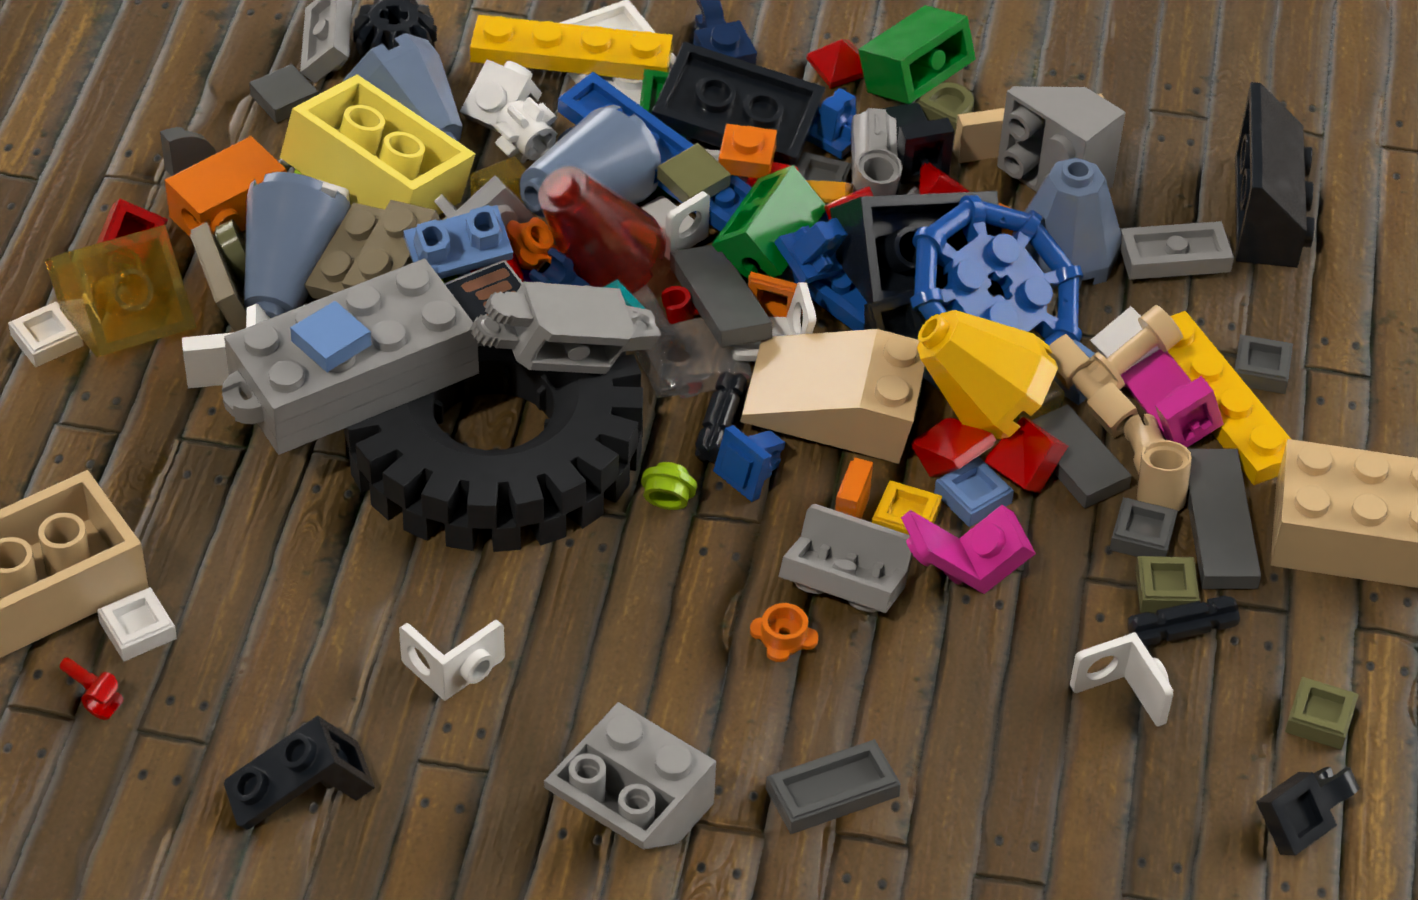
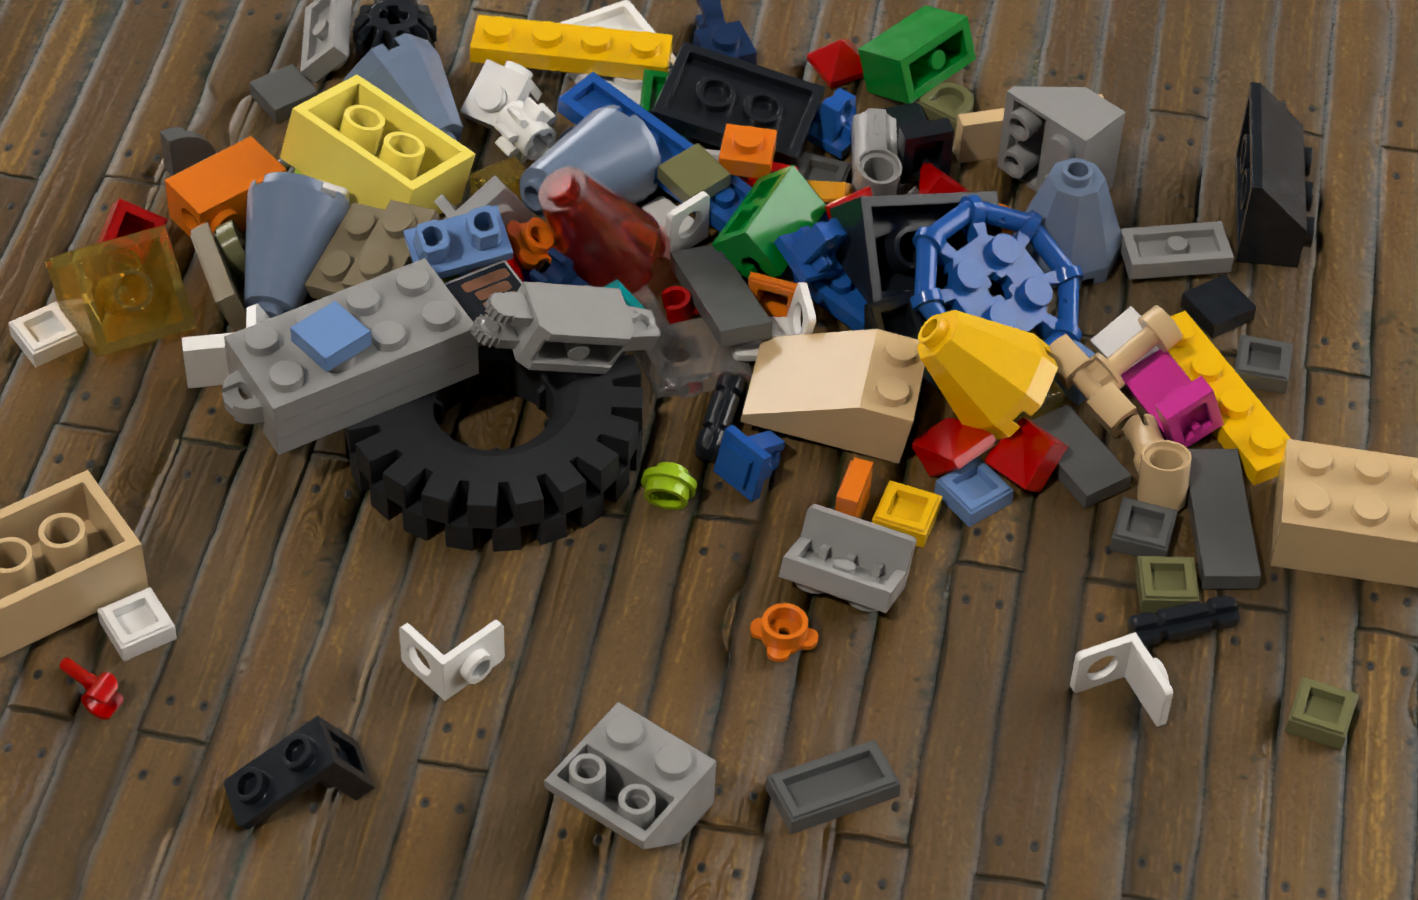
(978, 557): dark pink bracket -> none
(1218, 306): none -> black tile
(1301, 806): black plate -> none

